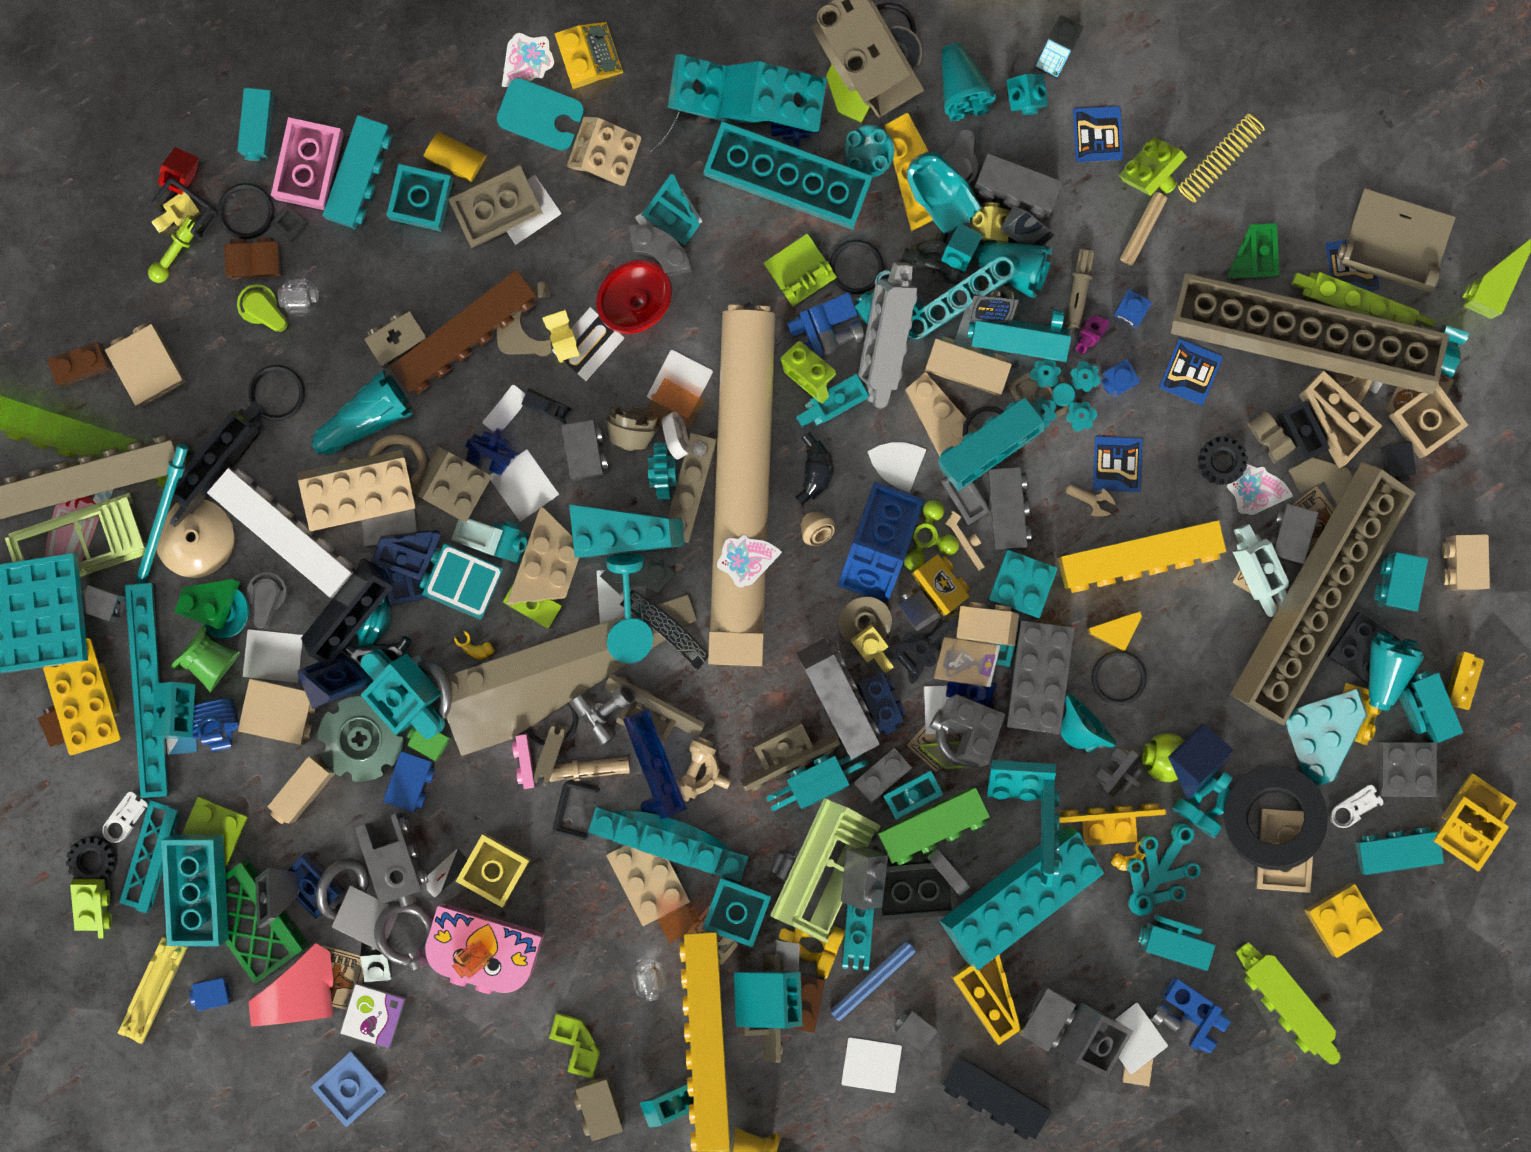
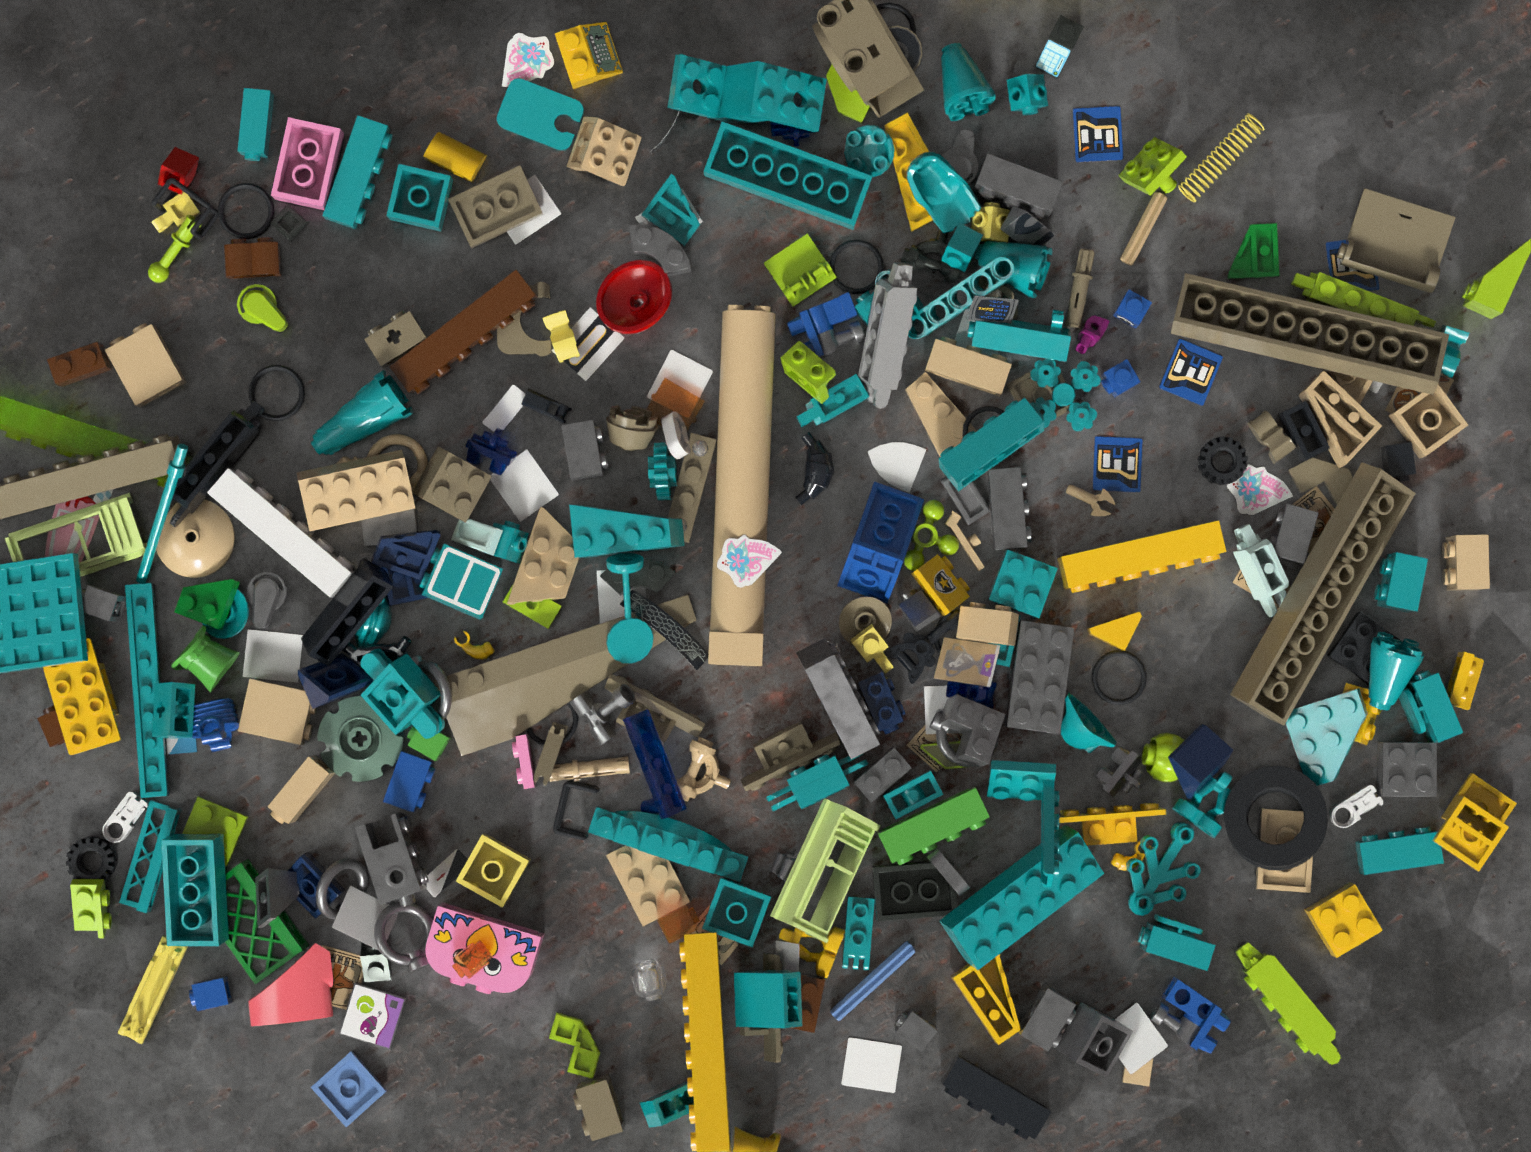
(297, 296): clear head -> none
(817, 528): tan cone -> none
(864, 878): flat silver brick -> none

